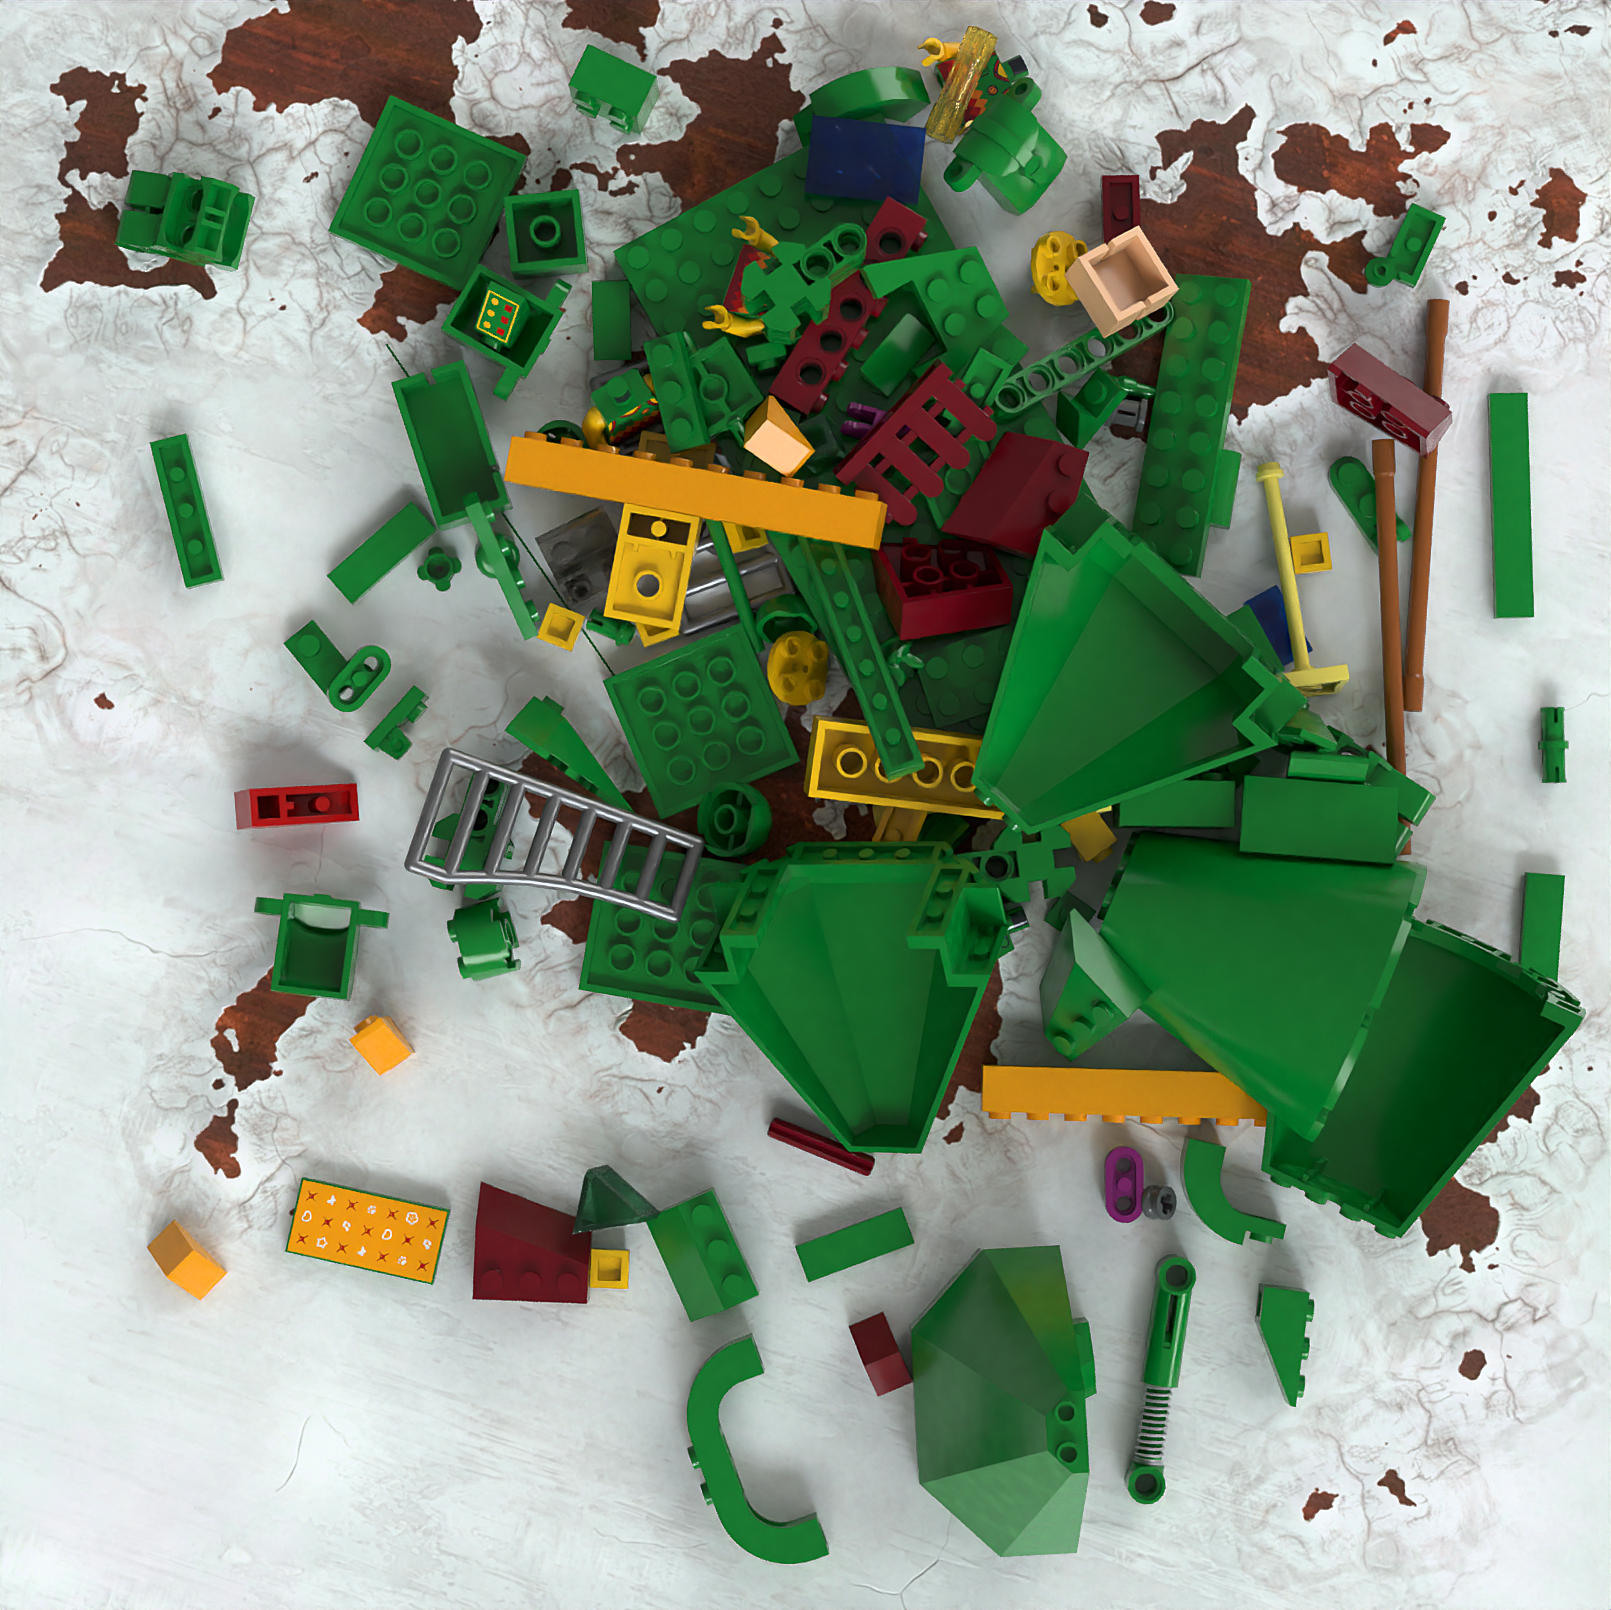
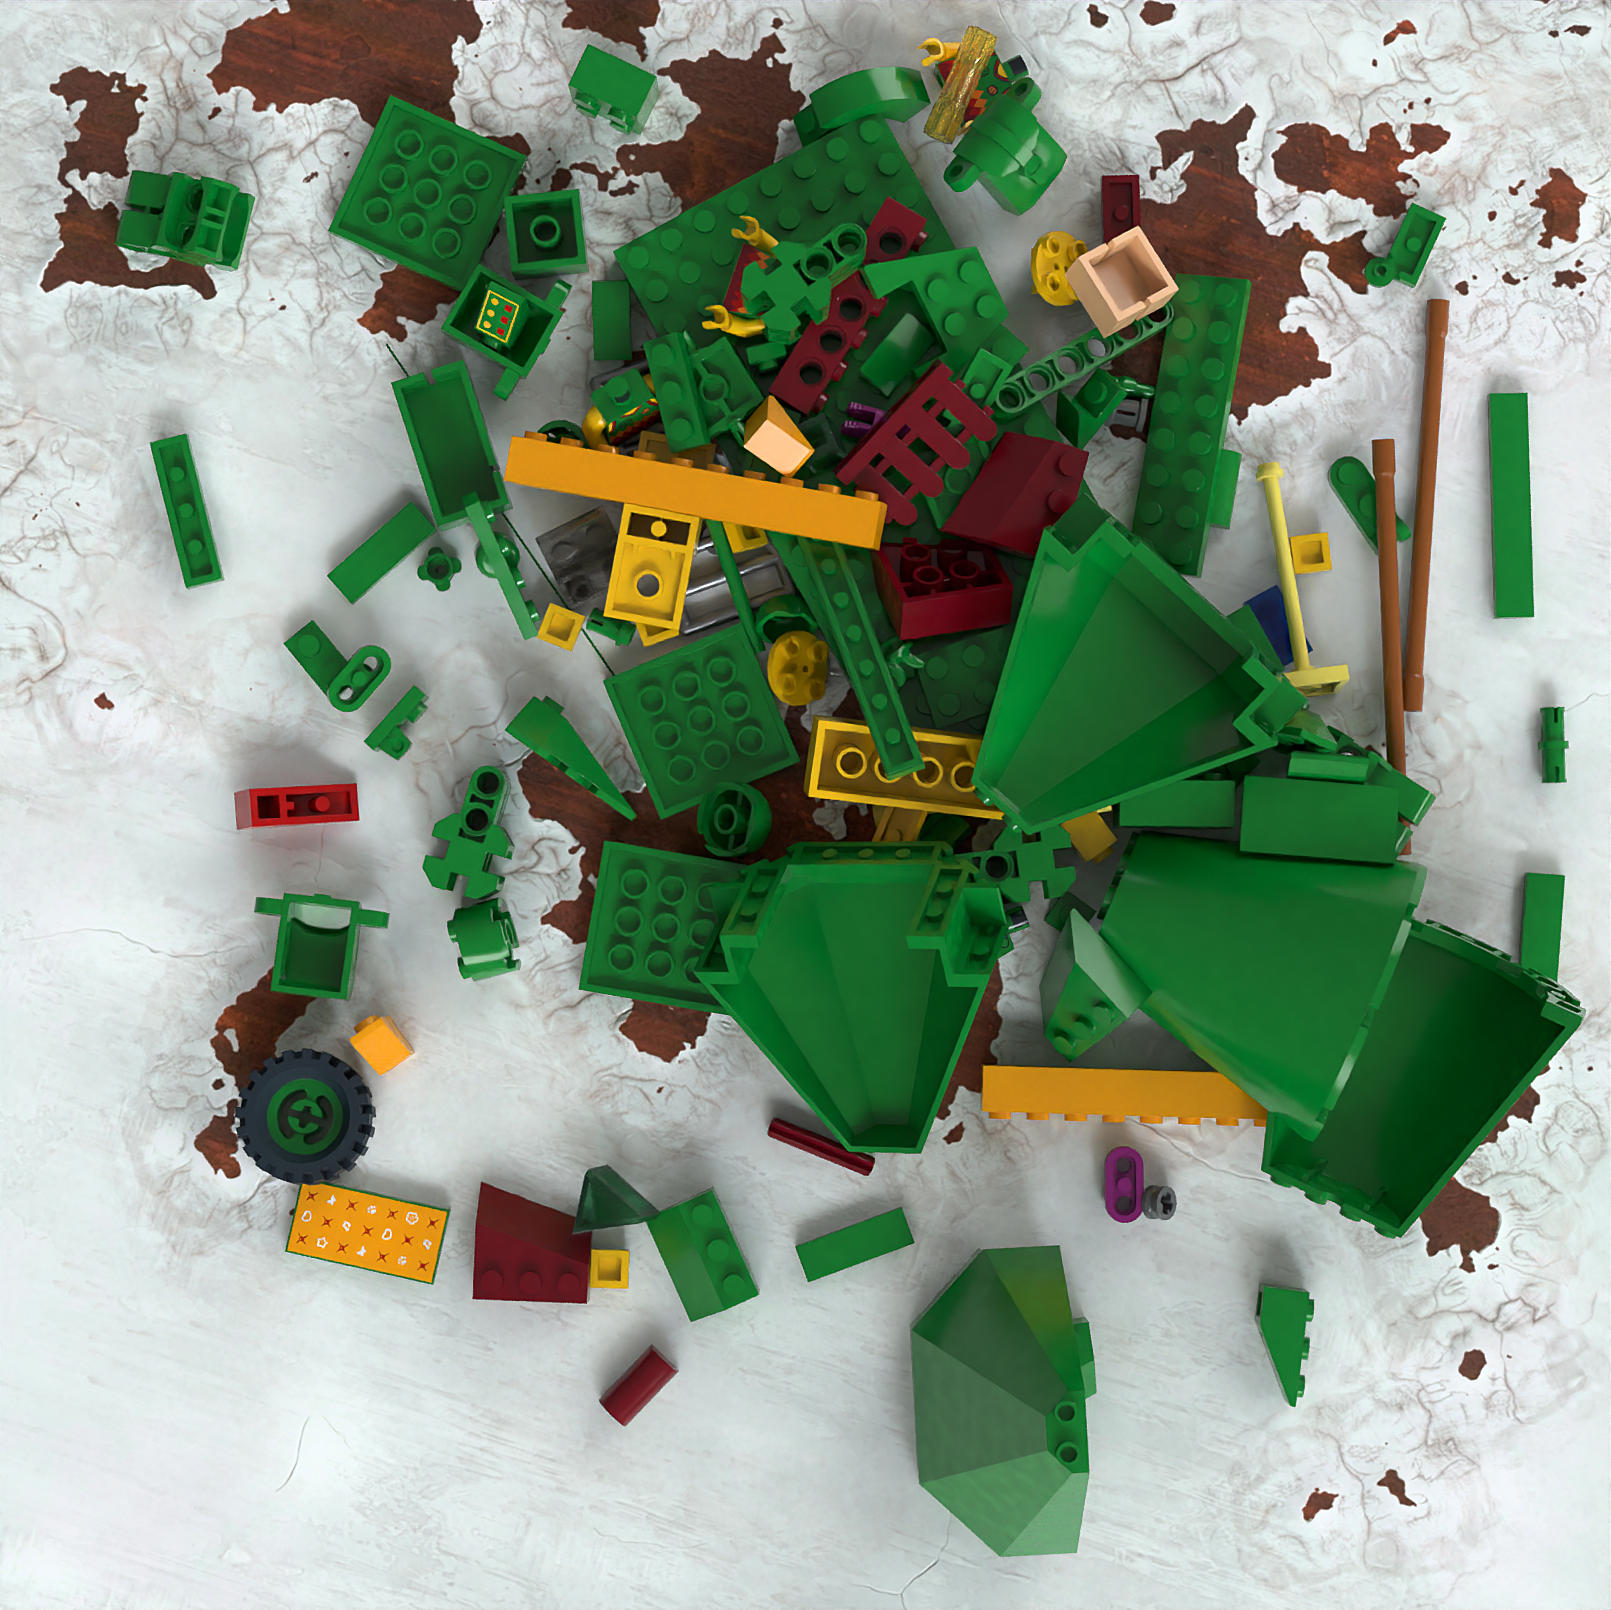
(185, 1261): light orange slope -> none
(320, 1077): none -> black wheel
(530, 875): flat silver bar -> none
(638, 1385): none -> dark red brick
(767, 1539): green arch -> none
(865, 160): clear blue plate -> none
(880, 1354): dark red slope -> none
(1160, 1374): green piece -> none
(1201, 1185): green arch -> none
(1388, 401): dark red wedge -> none

